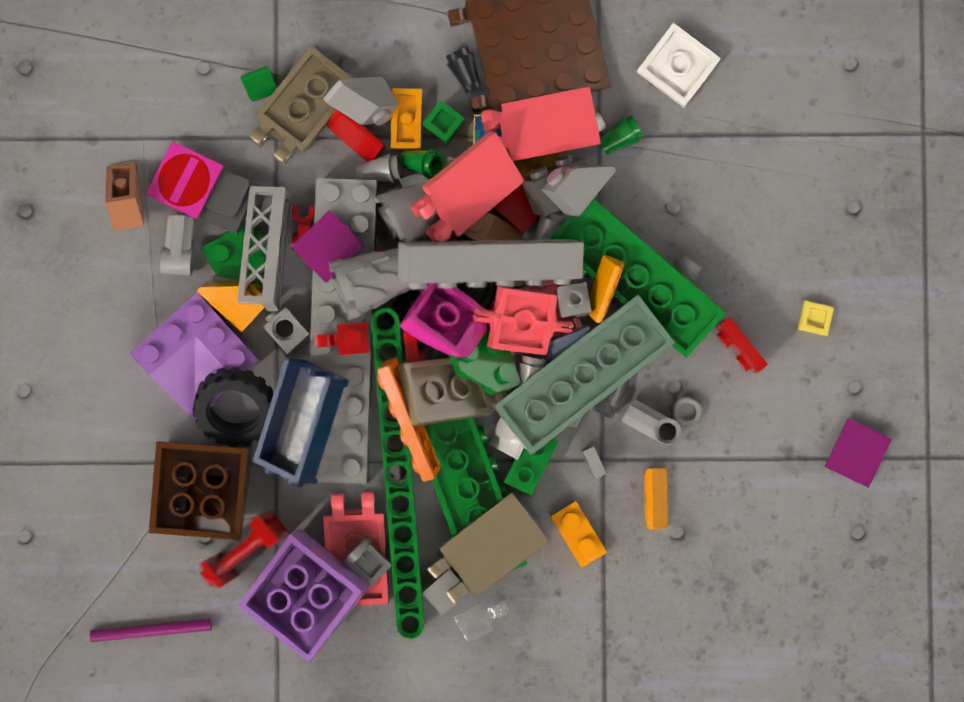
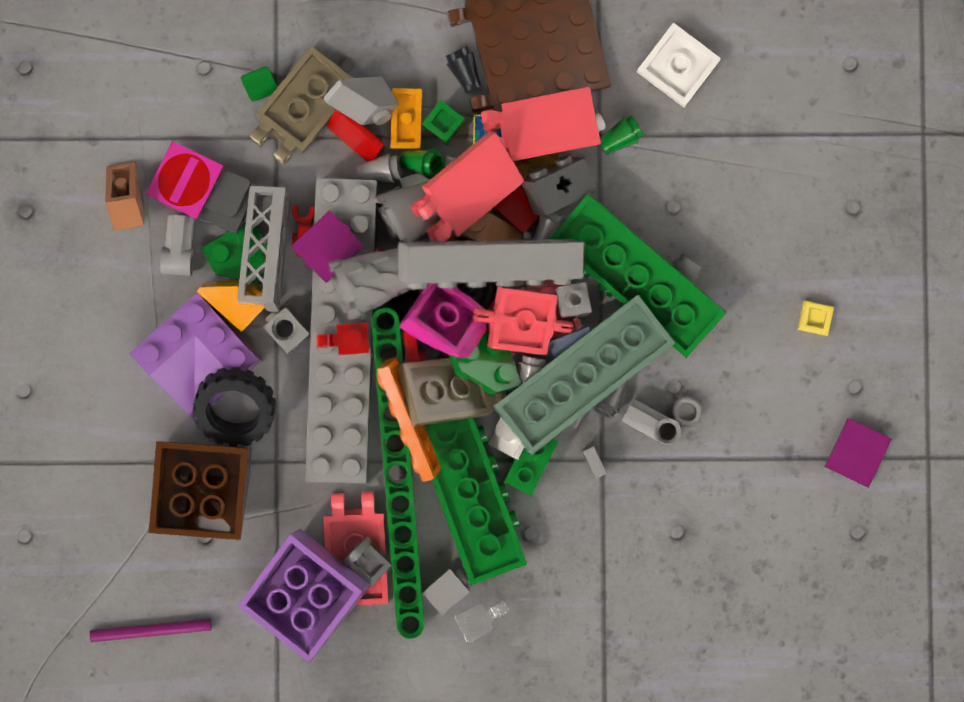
(265, 531): red fence -> none
(299, 421): dark blue door -> none
(489, 548): dark tan tile -> none
(576, 186): light grey slope -> none
(578, 534): light orange plate -> none
(604, 287): light orange slope -> none
(655, 498): light orange slope -> none
(747, 356): red plate -> none

